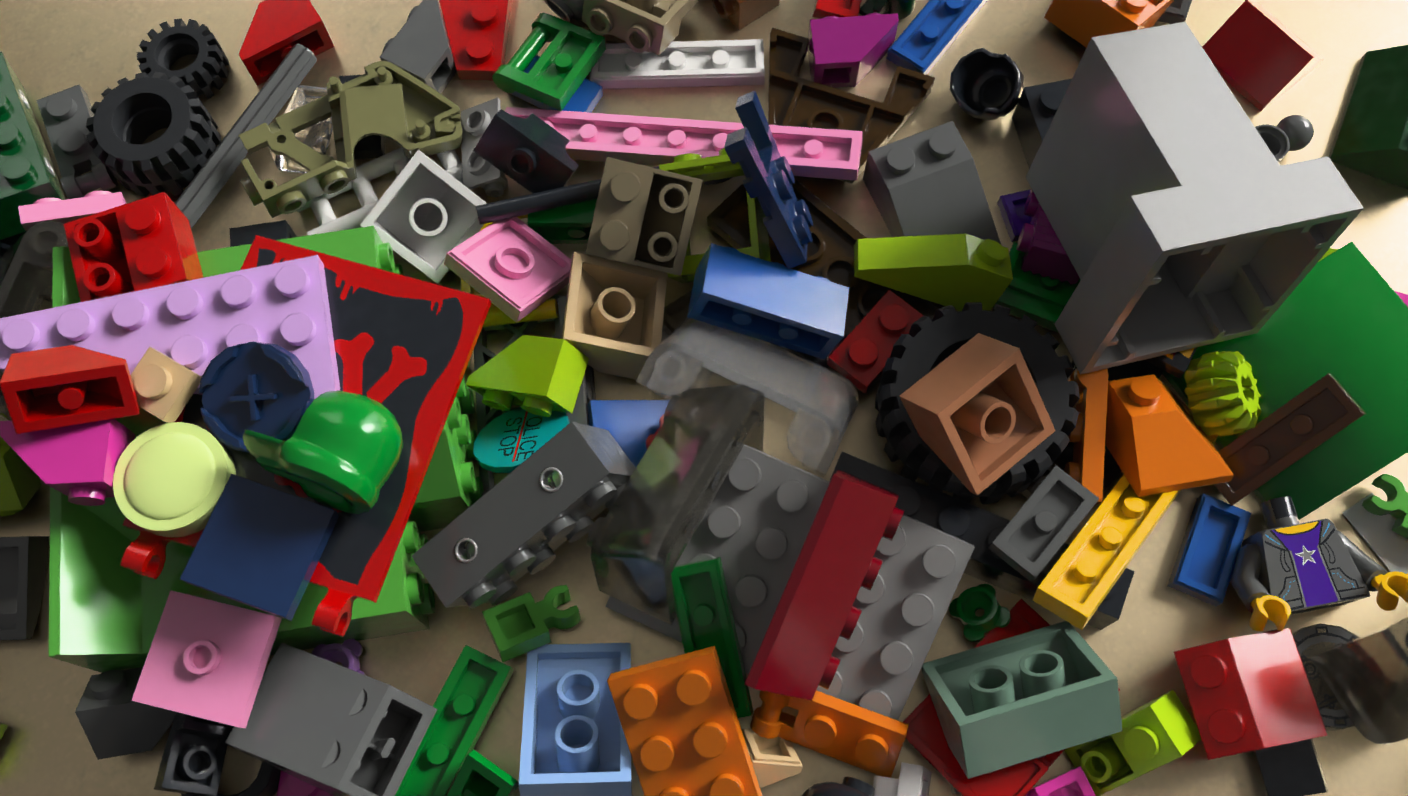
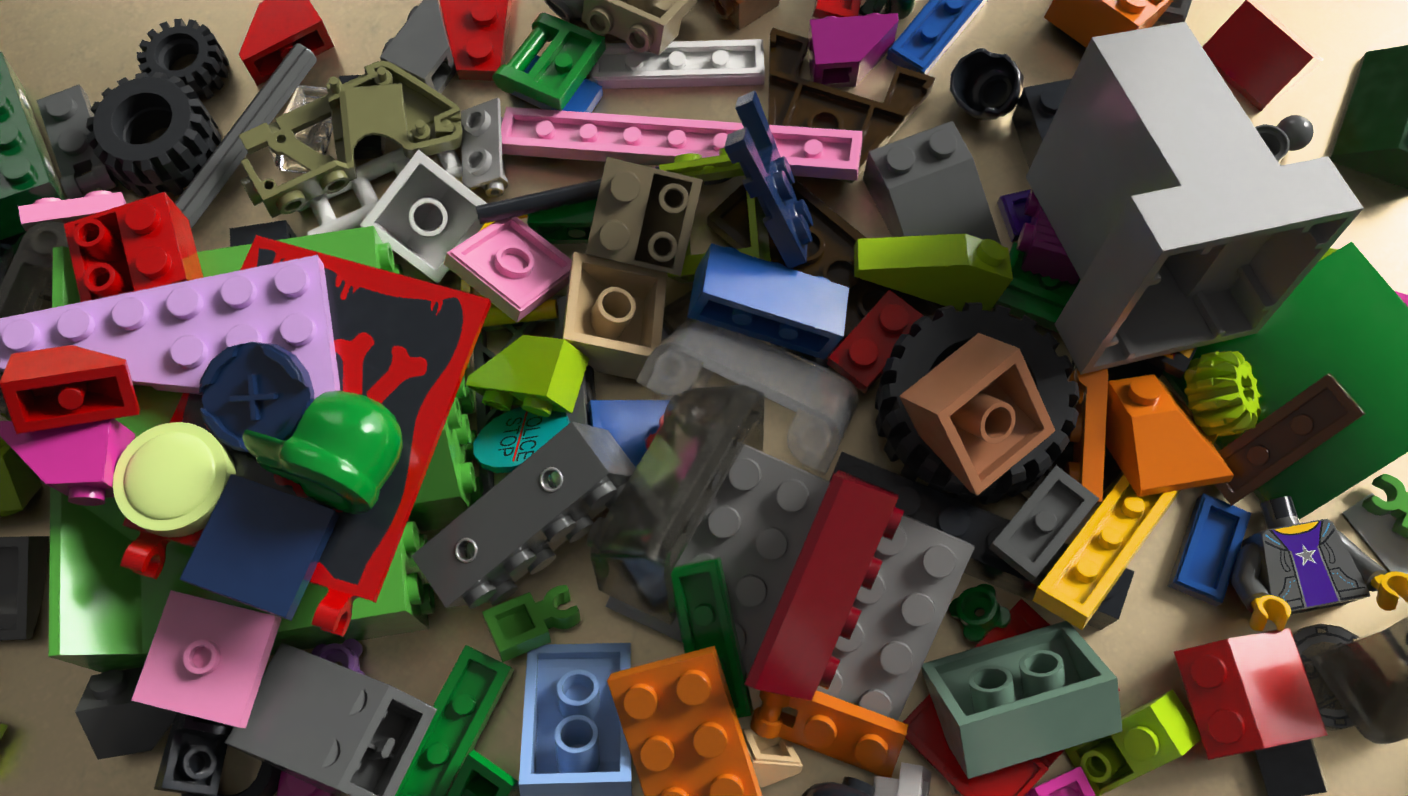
(163, 385): tan plate -> none
(527, 151): black brick -> none

